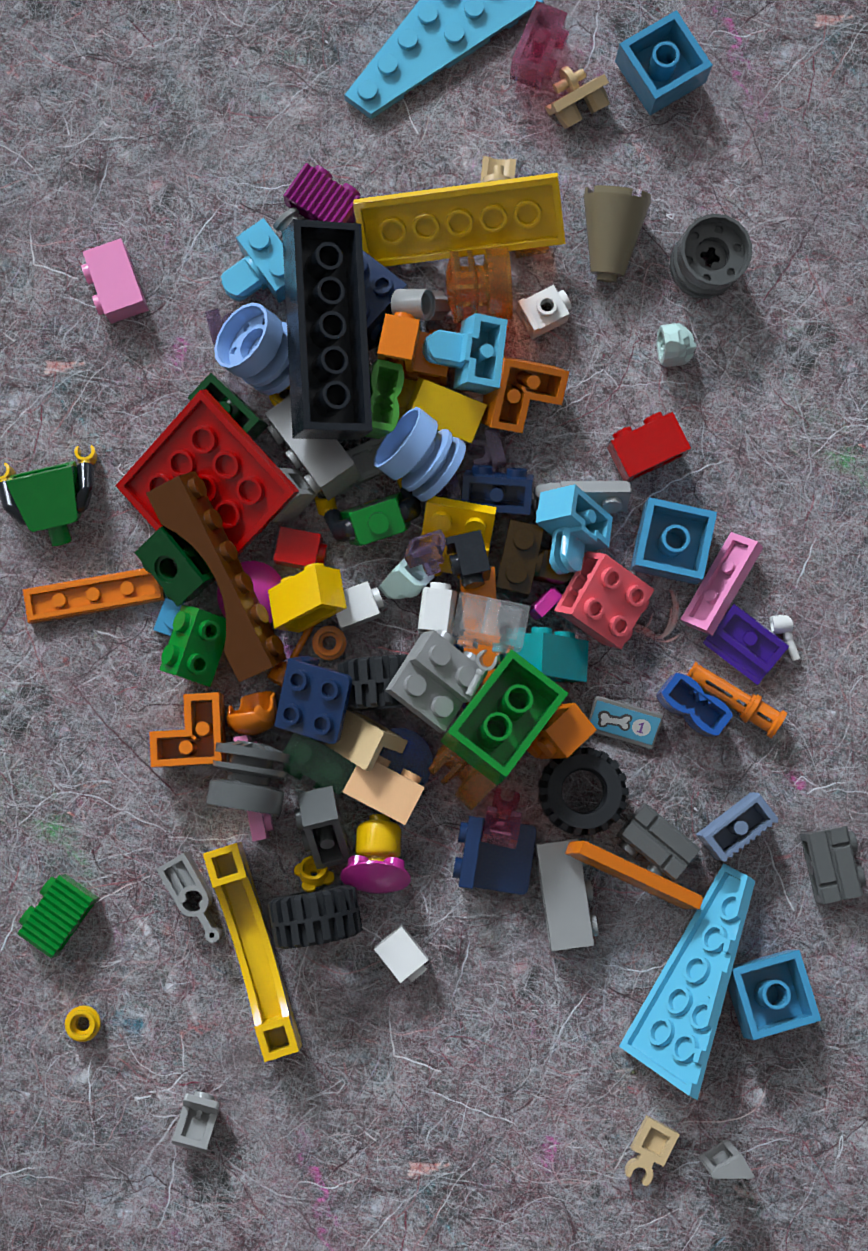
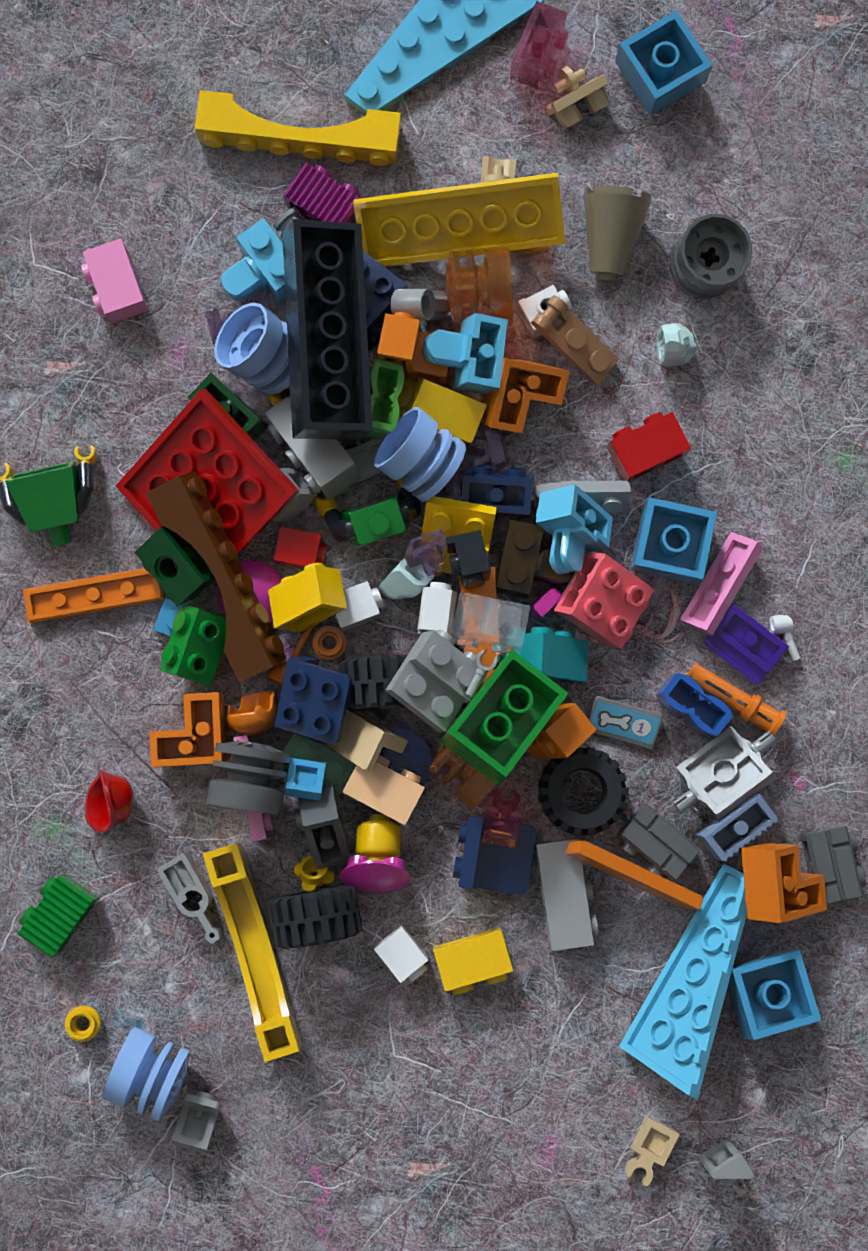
(108, 801): none -> red helmet
(146, 1074): none -> light blue wheel
(305, 779): none -> dark azure plate
(369, 139): none -> yellow arch
(473, 960): none -> yellow brick
(575, 341): none -> medium nougat plate
(725, 773): none -> light grey plate
(776, 886): none -> orange brick

